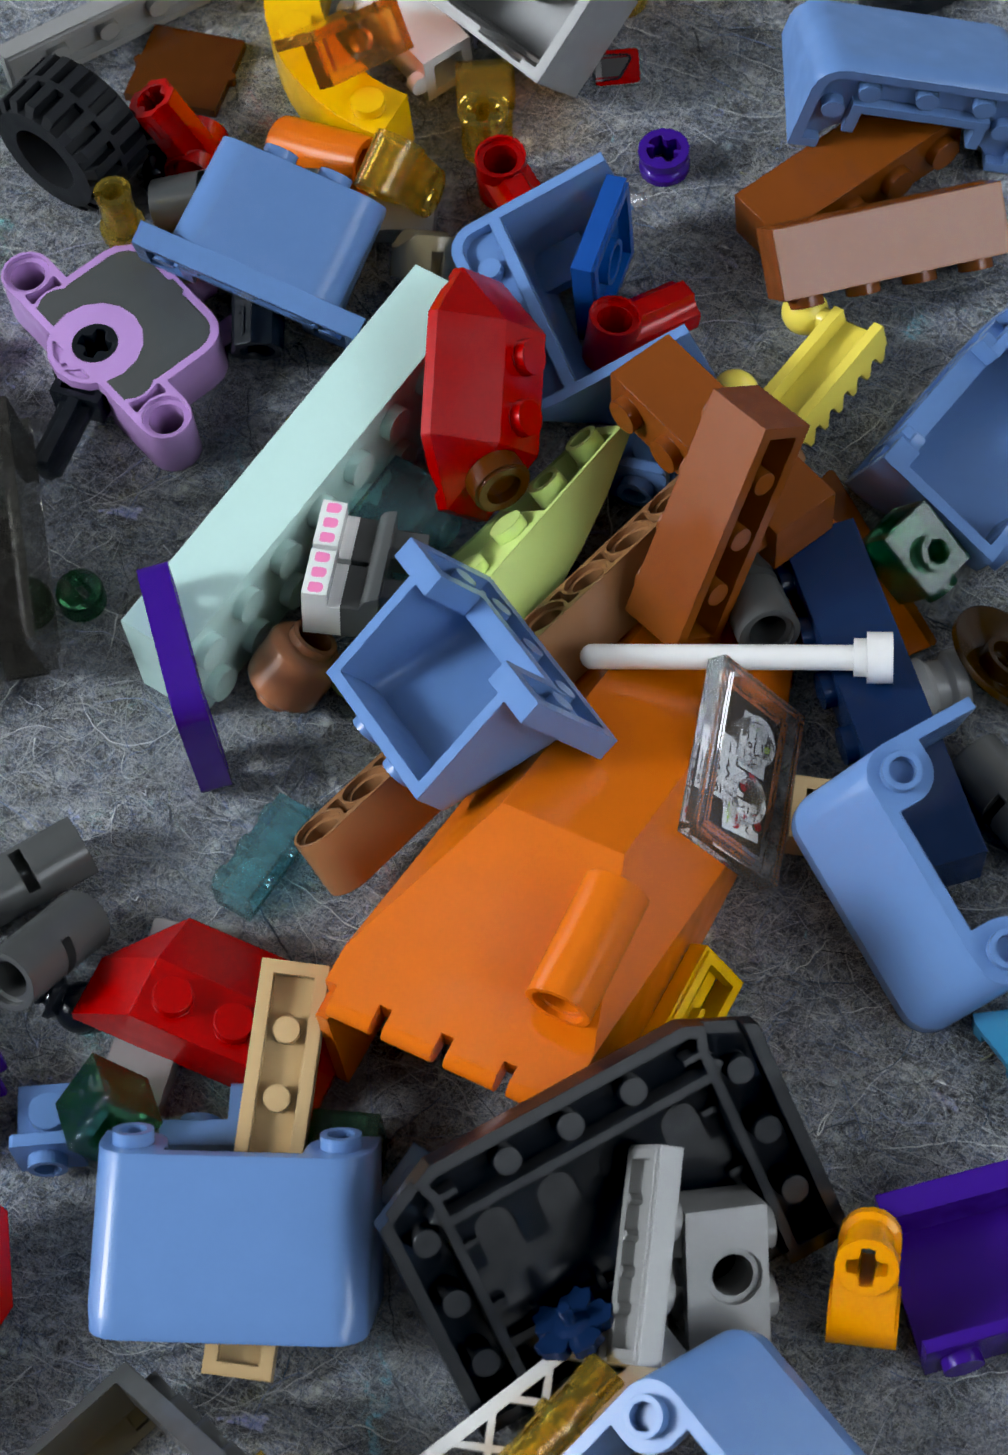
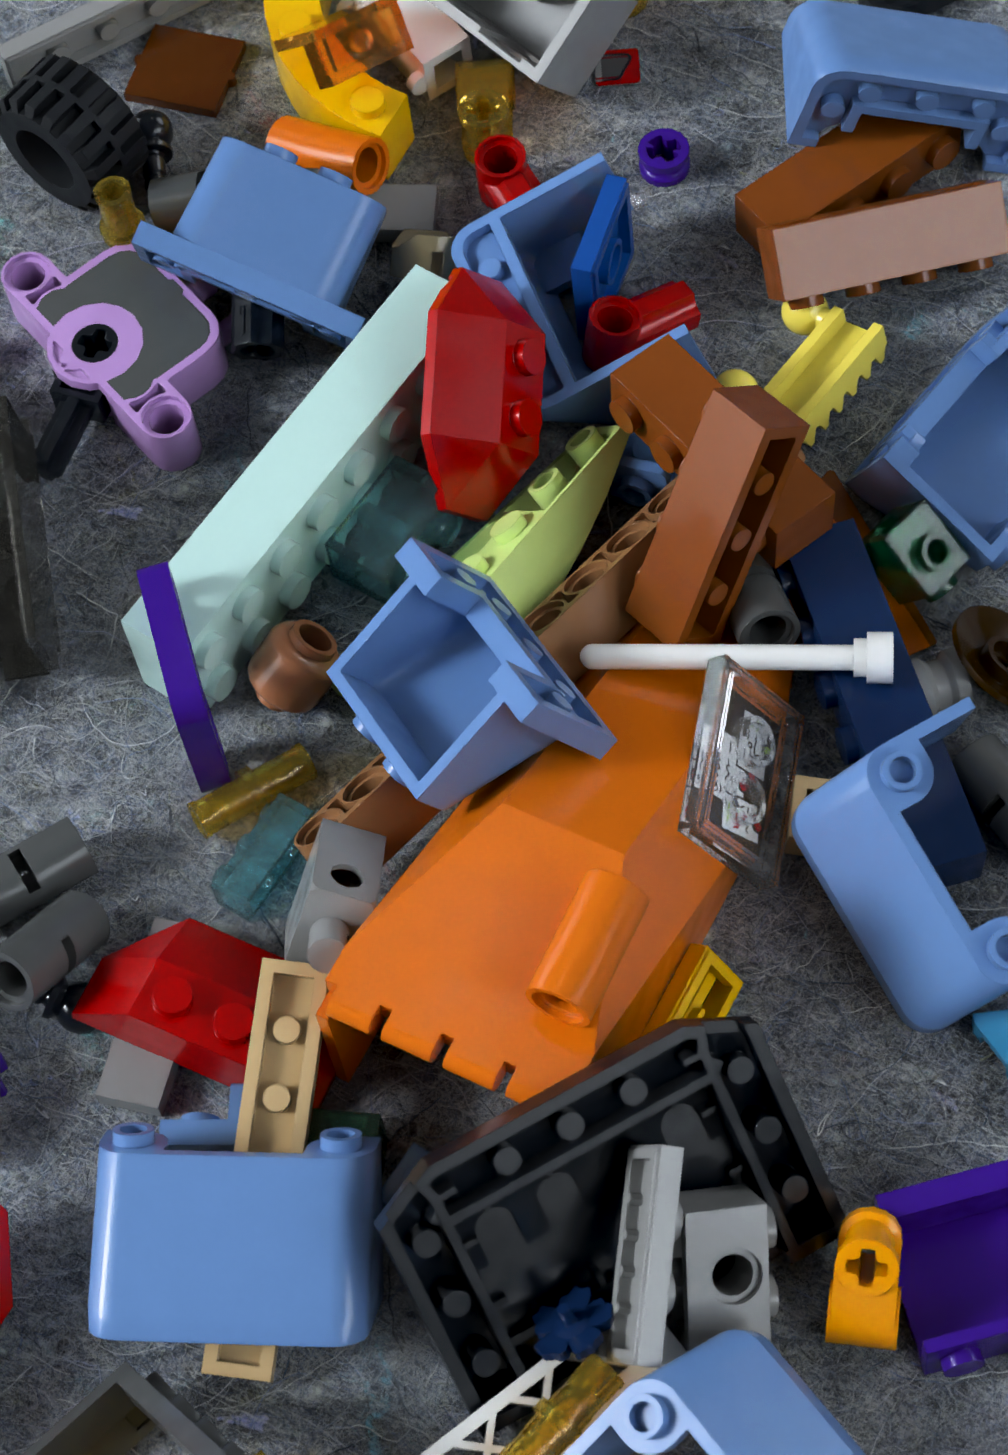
(39, 1137): medium blue bracket -> none
(72, 603): clear green hinge -> none
(100, 1099): clear green brick -> none
(180, 133): red piece -> none
(252, 790): none -> clear yellow pin
(324, 911): none -> light grey torso
(351, 569): hips -> none
(401, 174): clear yellow piece -> none
(497, 480): reddish brown tile -> none

